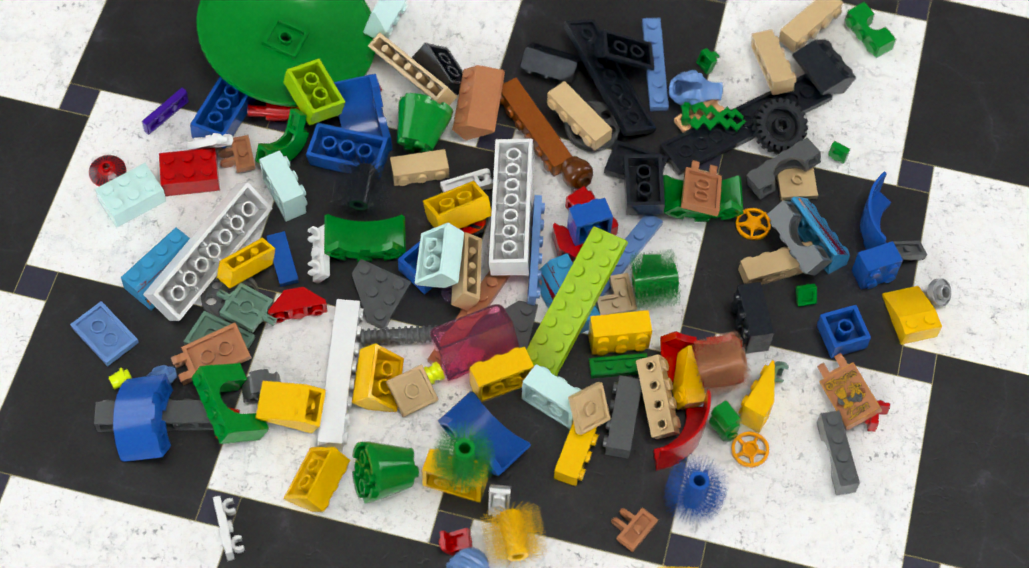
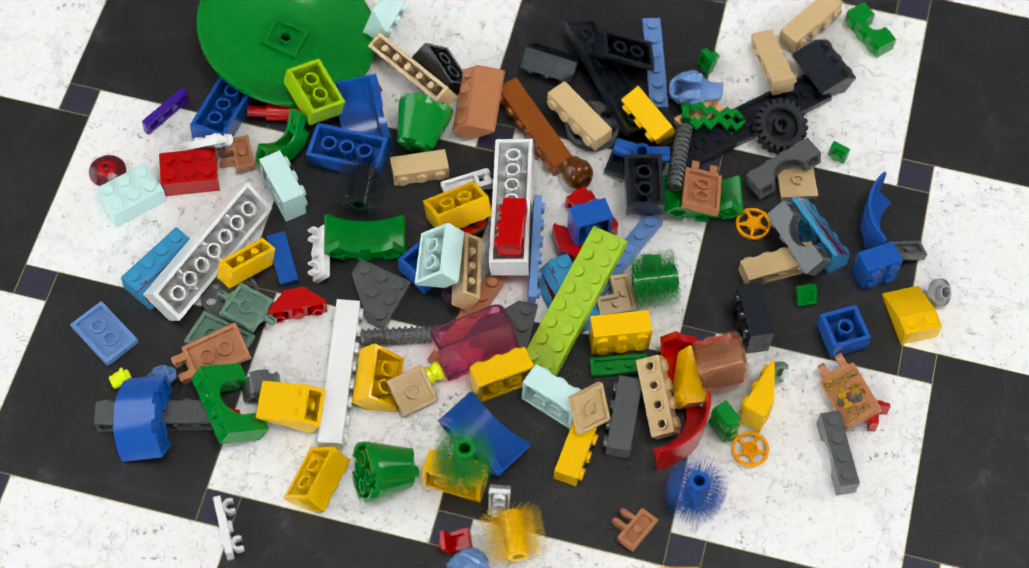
(511, 227): none -> red brick
(625, 147): none -> blue piece
(647, 116): none -> yellow slope
(679, 157): none -> dark grey piece

